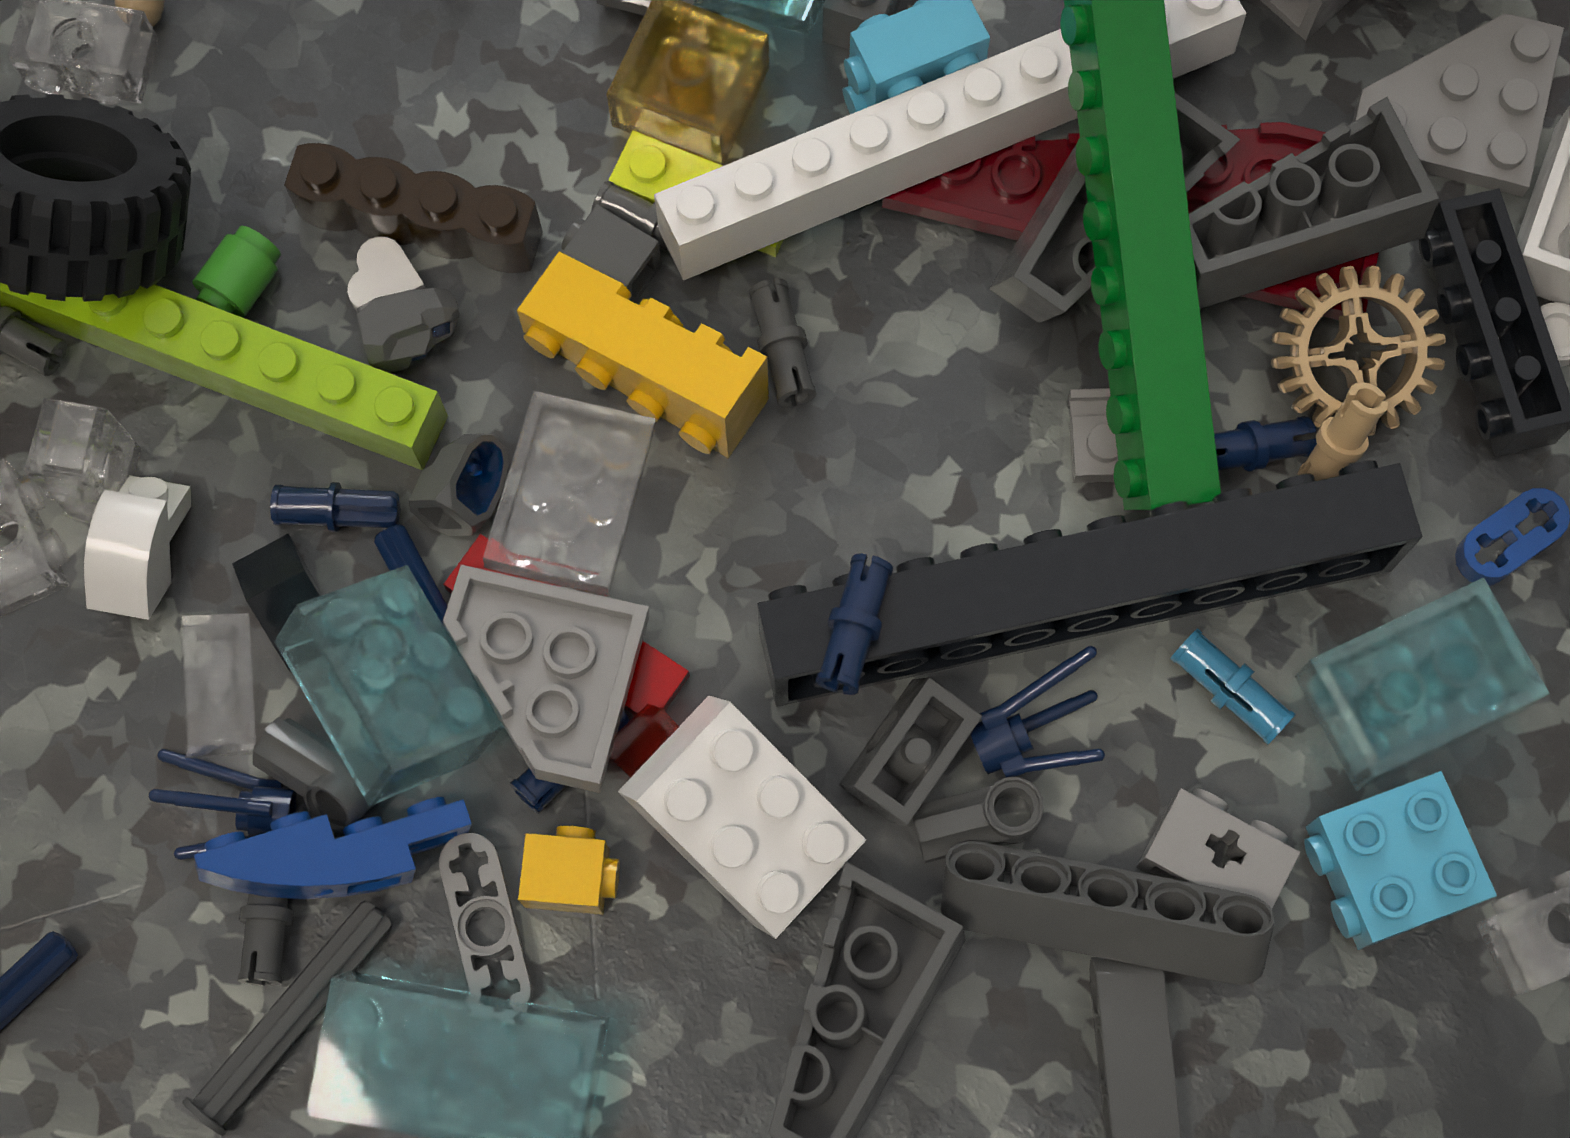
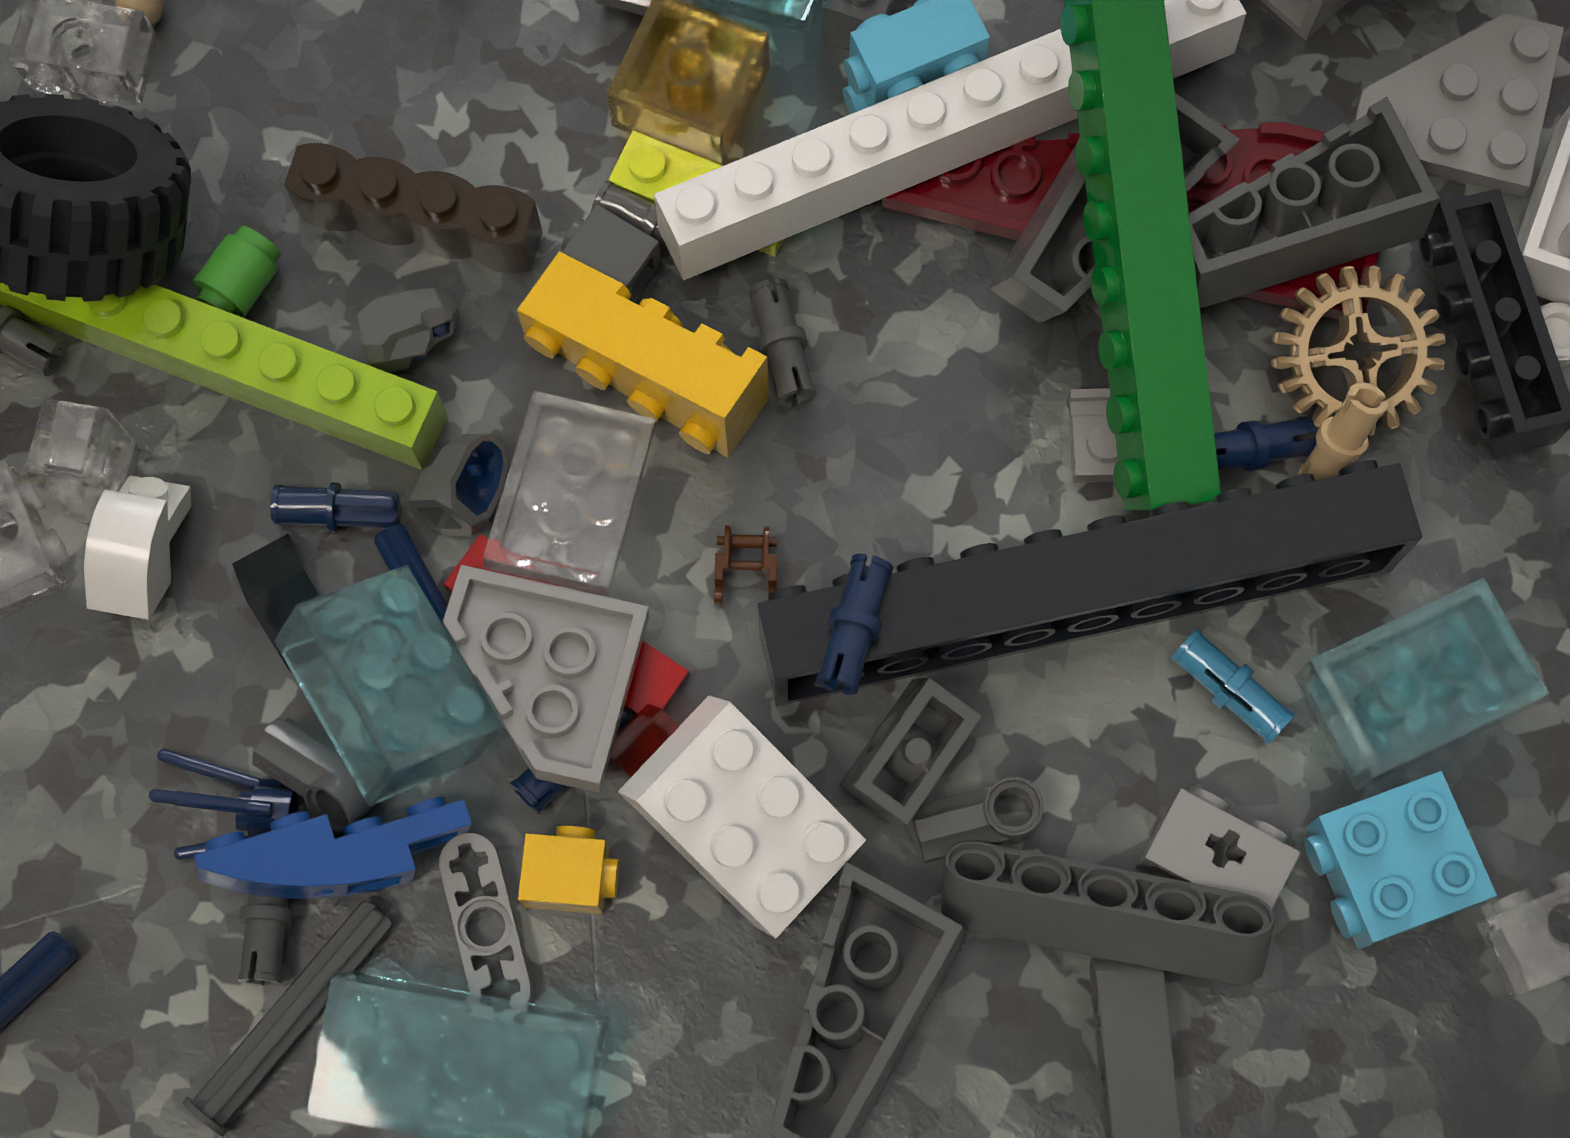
(217, 685): clear brick -> none
(381, 272): white tile -> none
(724, 565): none -> reddish brown piece
(1004, 739): dark blue plant -> none
(1504, 525): blue beam -> none

